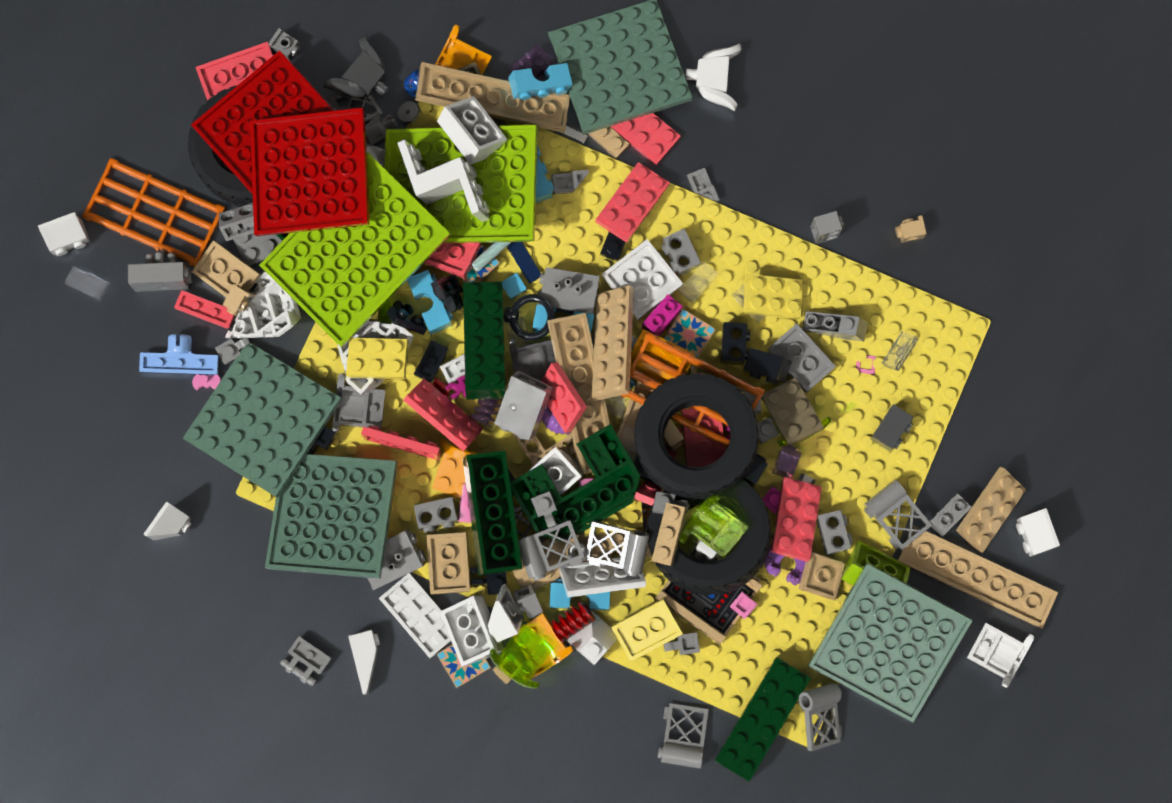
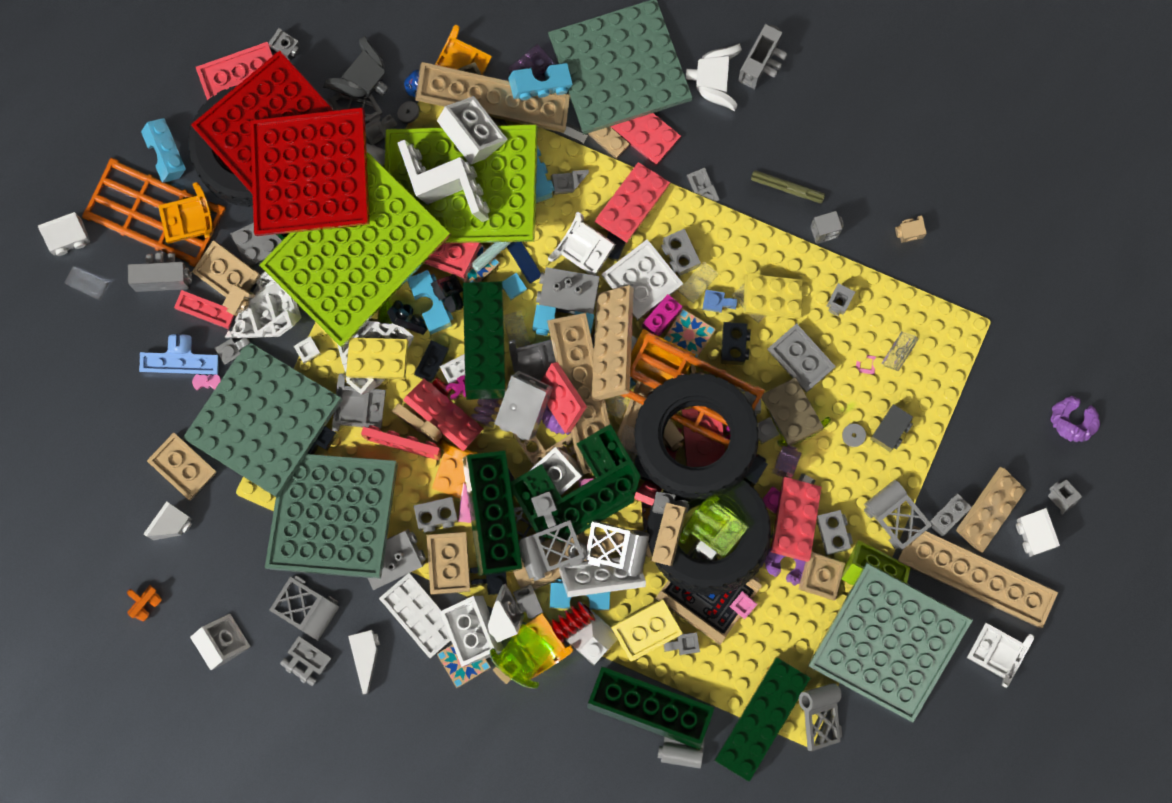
(137, 608): none -> orange hips
(169, 162): none -> medium azure arch
(181, 466): none -> tan plate
(187, 217): none -> light orange piece
(220, 641): none -> white slope
(237, 222): light grey brick -> none
(307, 350): none -> white plate
(319, 614): none -> light grey piece
(425, 428): none -> tan beam
(511, 316): black piece -> none
(584, 246): none -> white piece
(650, 707): none -> dark green brick
(715, 301): none -> medium blue plate
(761, 57): none -> light grey piece
(767, 365): black brick -> none
(788, 187): none -> olive axle
(835, 325): light grey slope -> none
(843, 294): none -> light grey brick
(847, 435): none -> light grey wheel
(1064, 496): none -> light grey brick
(1073, 432): none -> medium lavender piece

